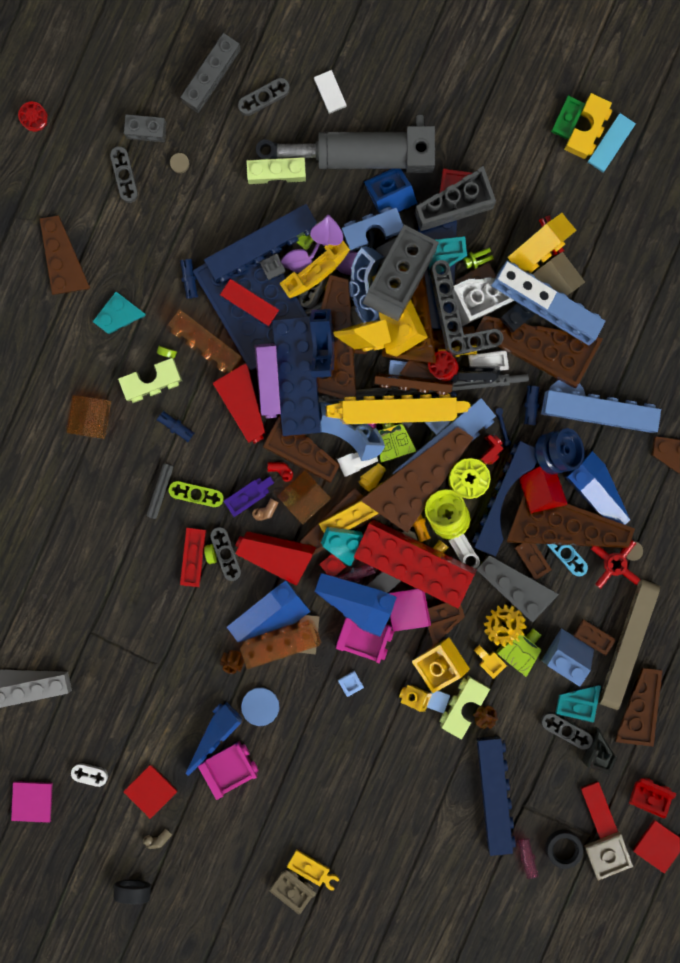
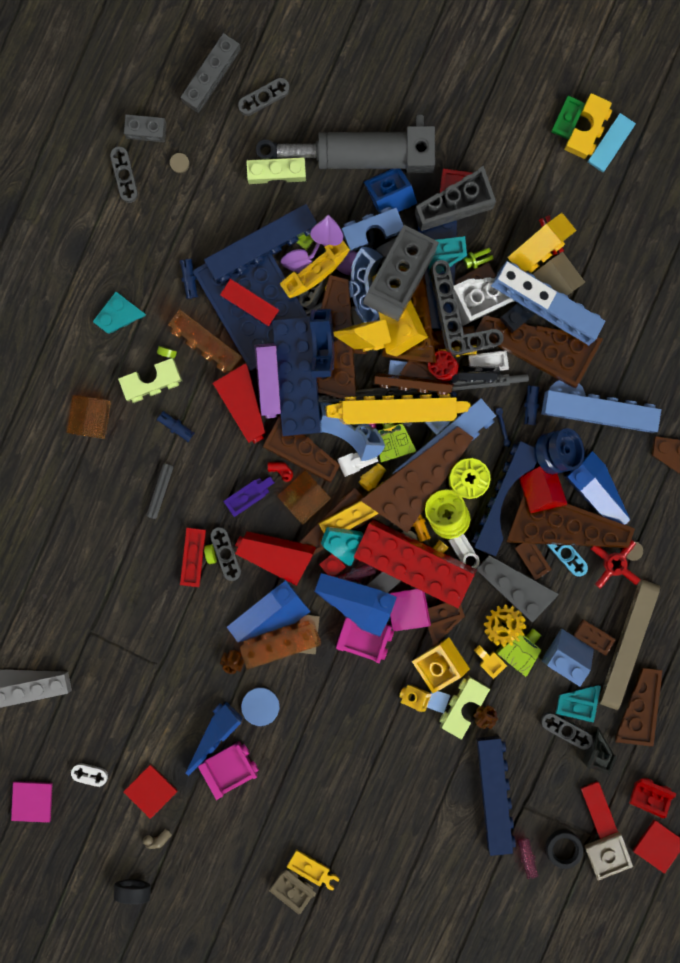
(33, 116): red wheel -> none
(62, 262): reddish brown wing -> none
(208, 501): lime beam -> none
(266, 512): medium nougat arm -> none
(272, 267): dark grey tile -> none
(330, 92): white tile -> none
(350, 683): light blue tile -> none
(490, 455): red bracket -> none

